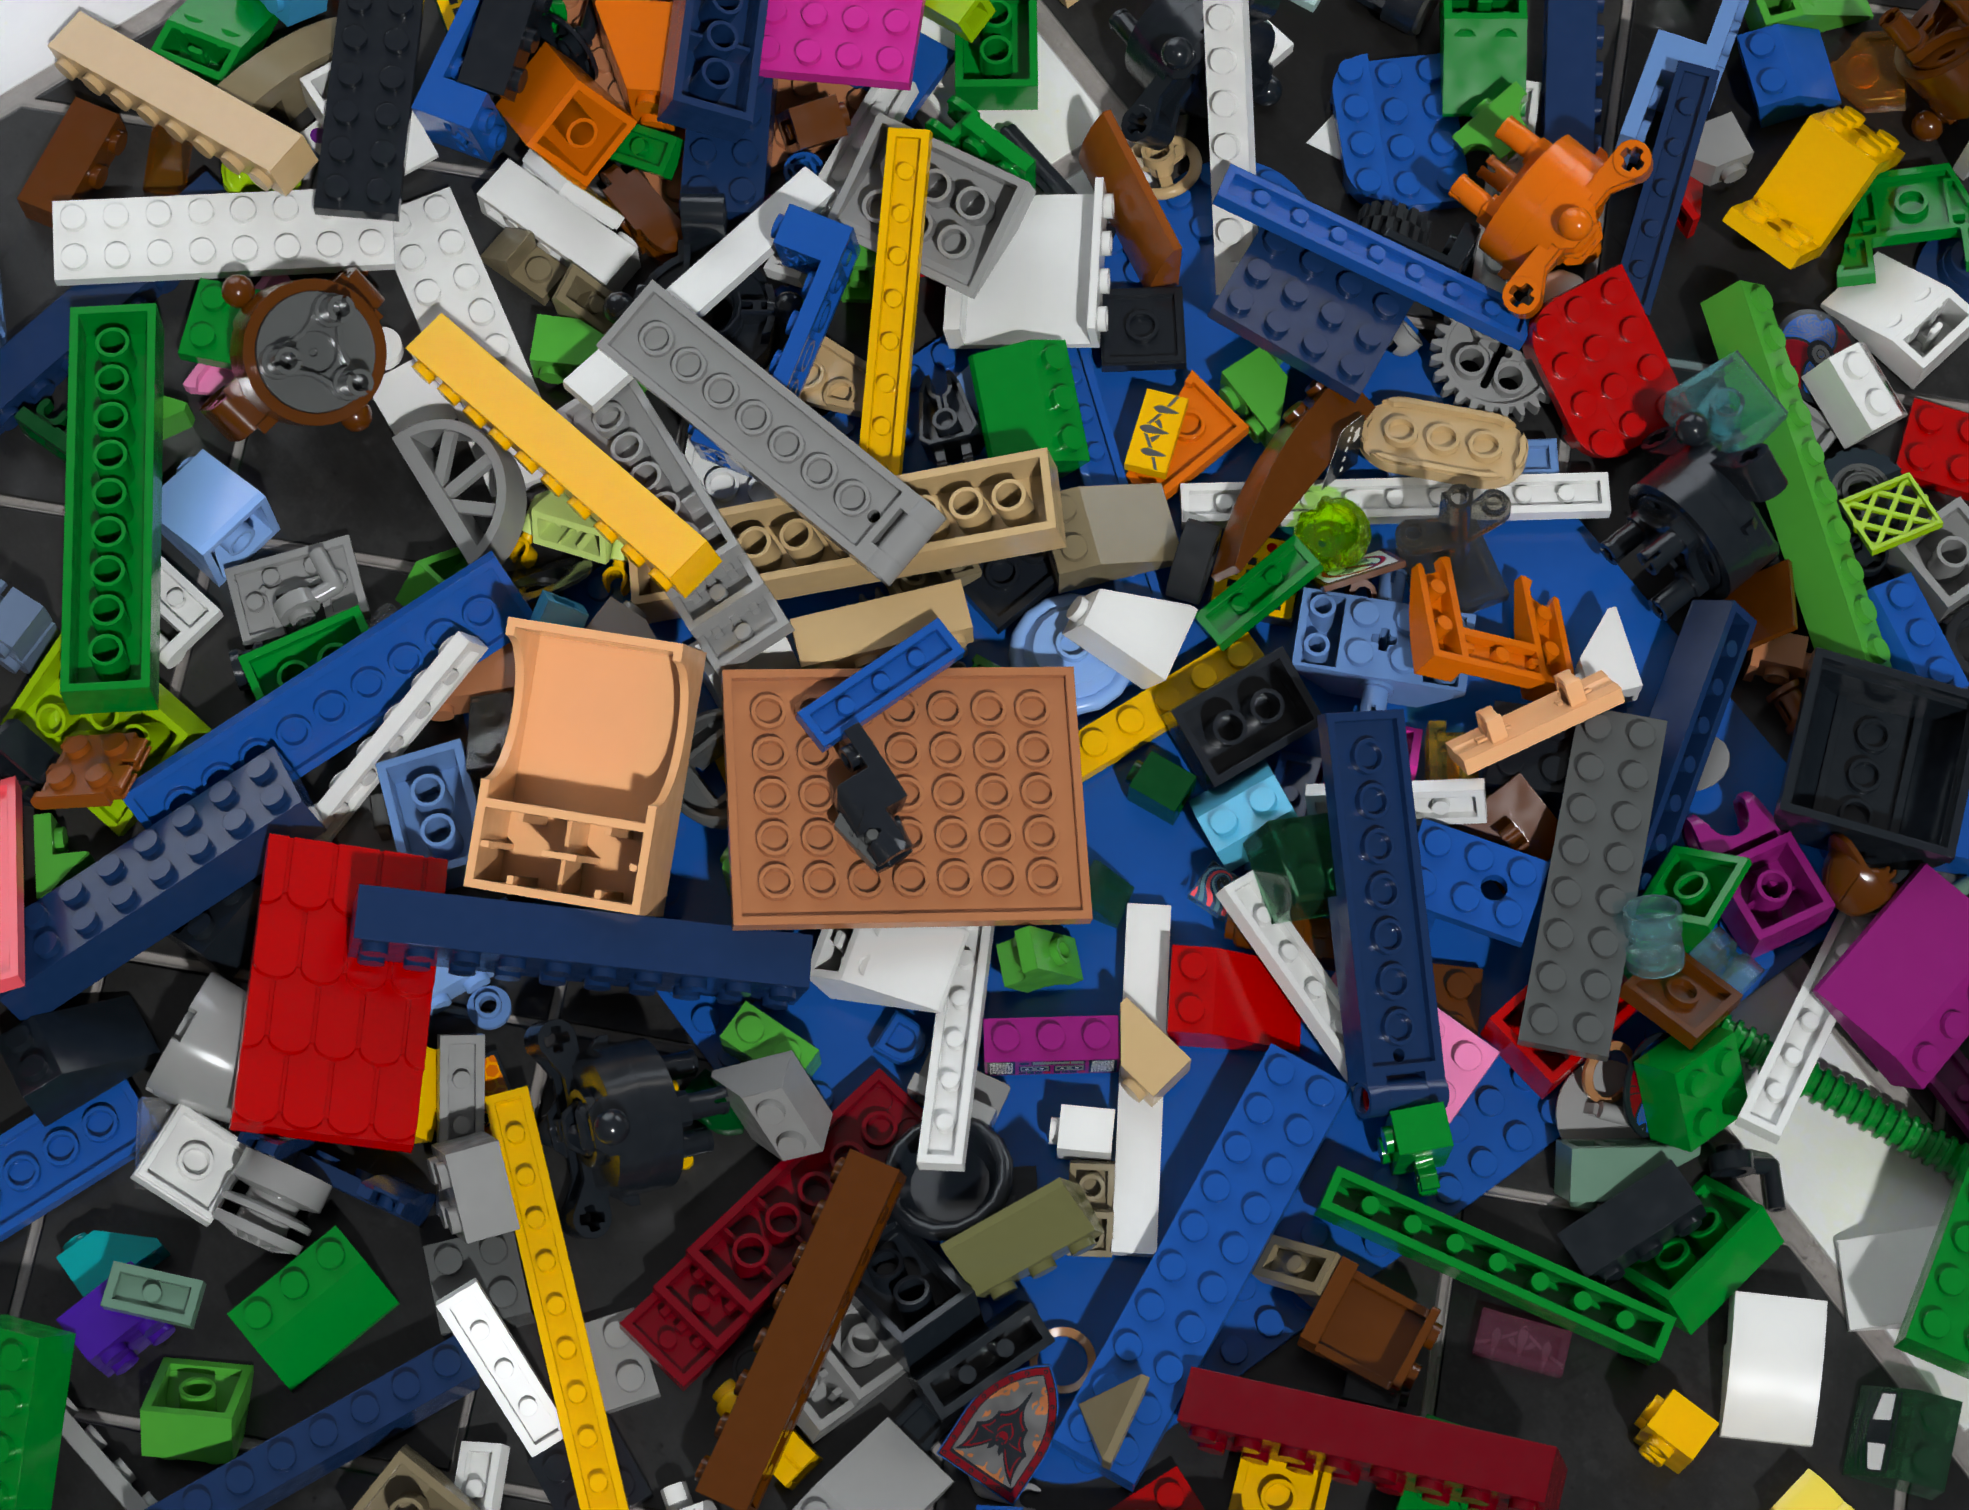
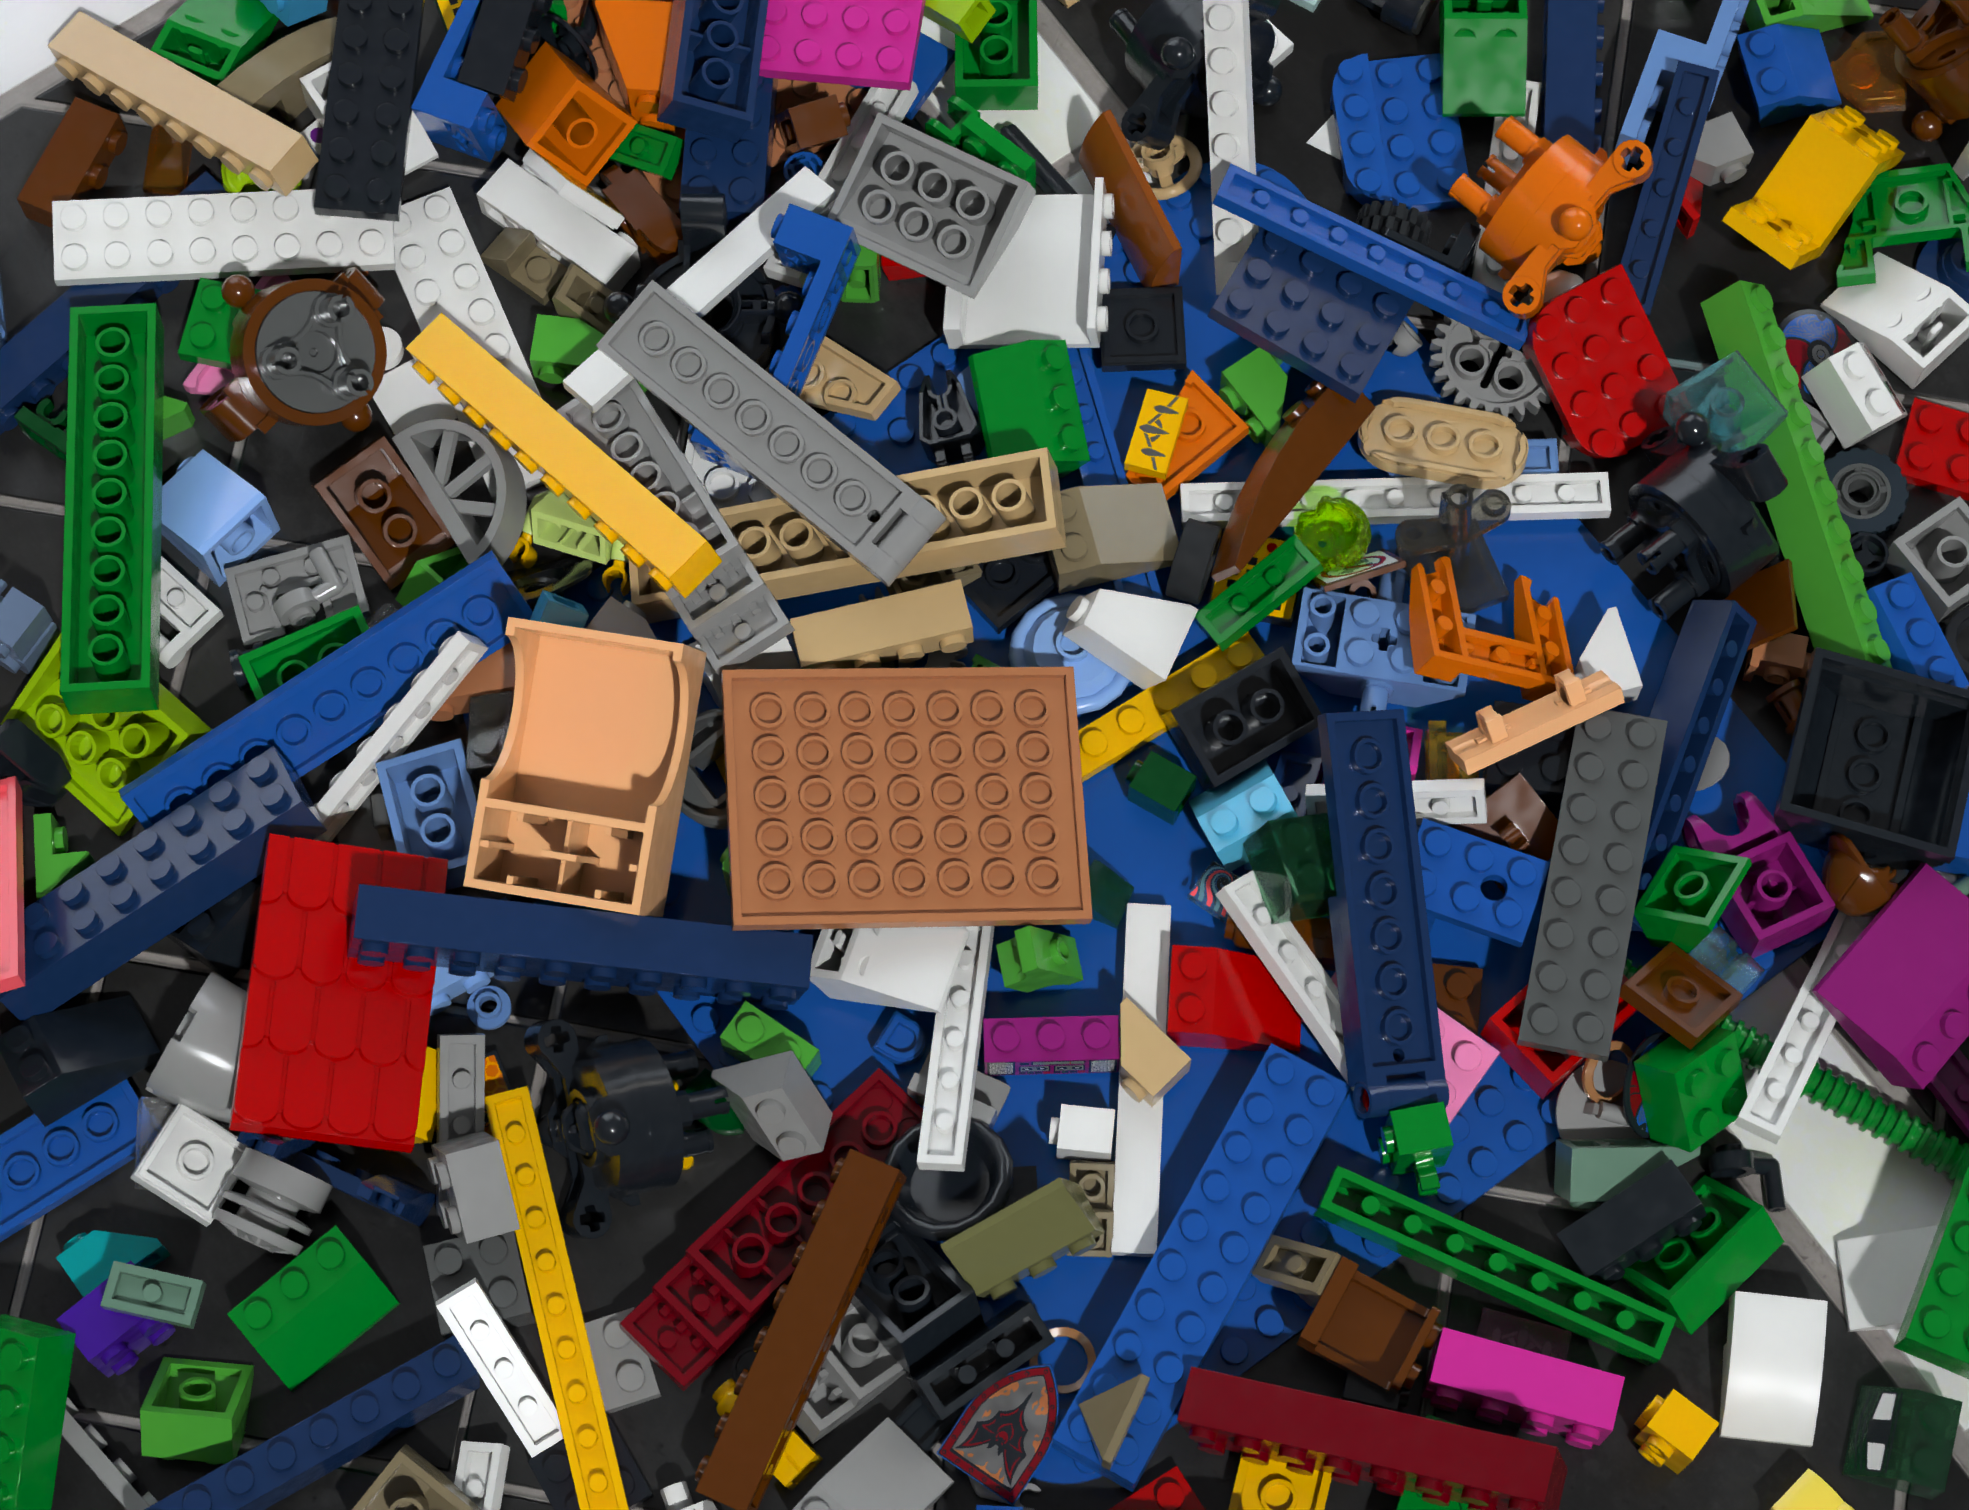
(92, 771): dark orange plate -> none
(384, 511): none -> reddish brown slope
(869, 803): black plate -> none
(880, 684): blue plate -> none
(895, 295): yellow plate -> none
(1346, 451): black sticker -> none
(1486, 120): bright green brick -> none
(1522, 1388): none -> dark pink piece
(1654, 936): clear light blue wheel -> none
(1881, 491): lime window -> none

